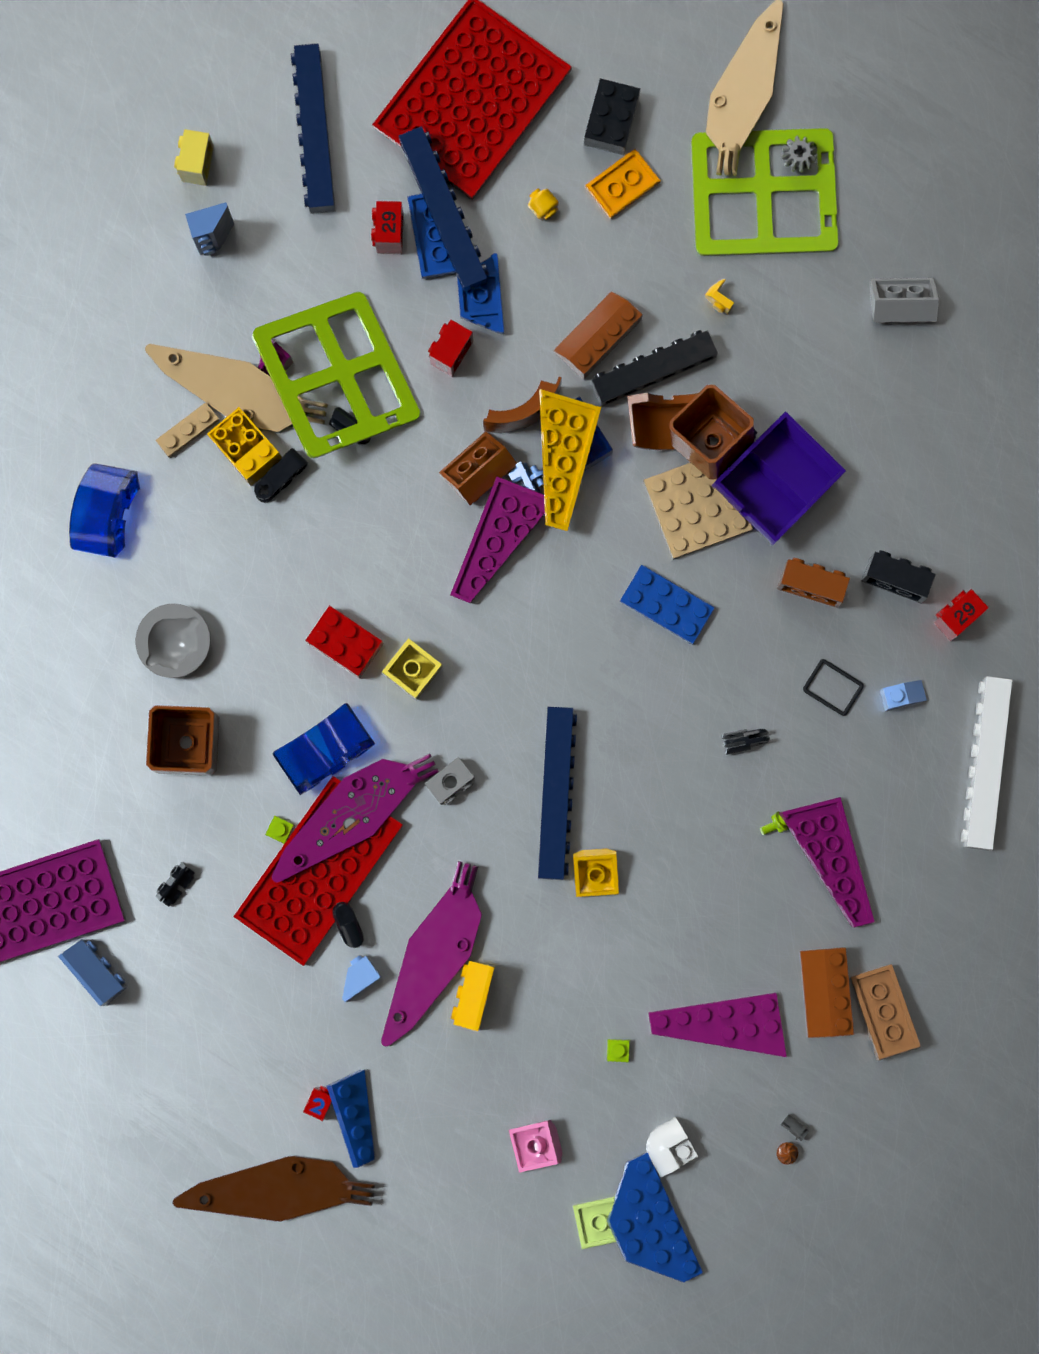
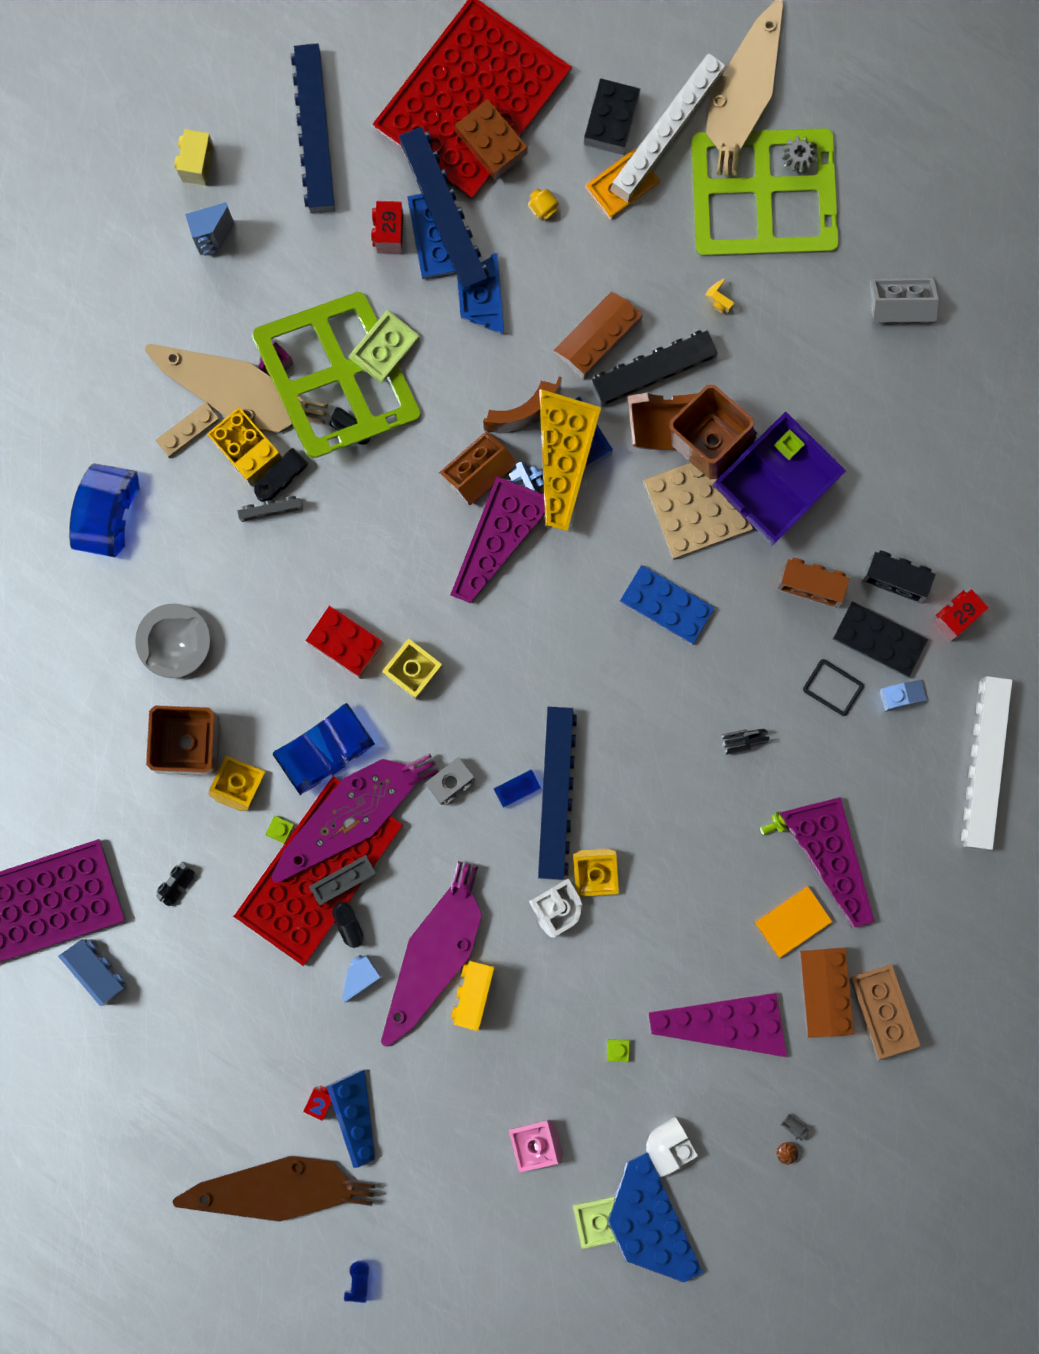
(236, 784): none -> yellow slope
(270, 508): none -> dark grey plate
(342, 880): none -> dark grey plate
(359, 1286): none -> clear blue leg
(384, 346): none -> yellowish green tile
(451, 347): red brick -> none
(491, 139): none -> dark orange brick
(517, 788): none -> clear blue plate
(557, 908): none -> white brick
(667, 127): none -> white brick
(789, 444): none -> lime plate
(793, 922): none -> light orange tile
(880, 639): none -> black plate

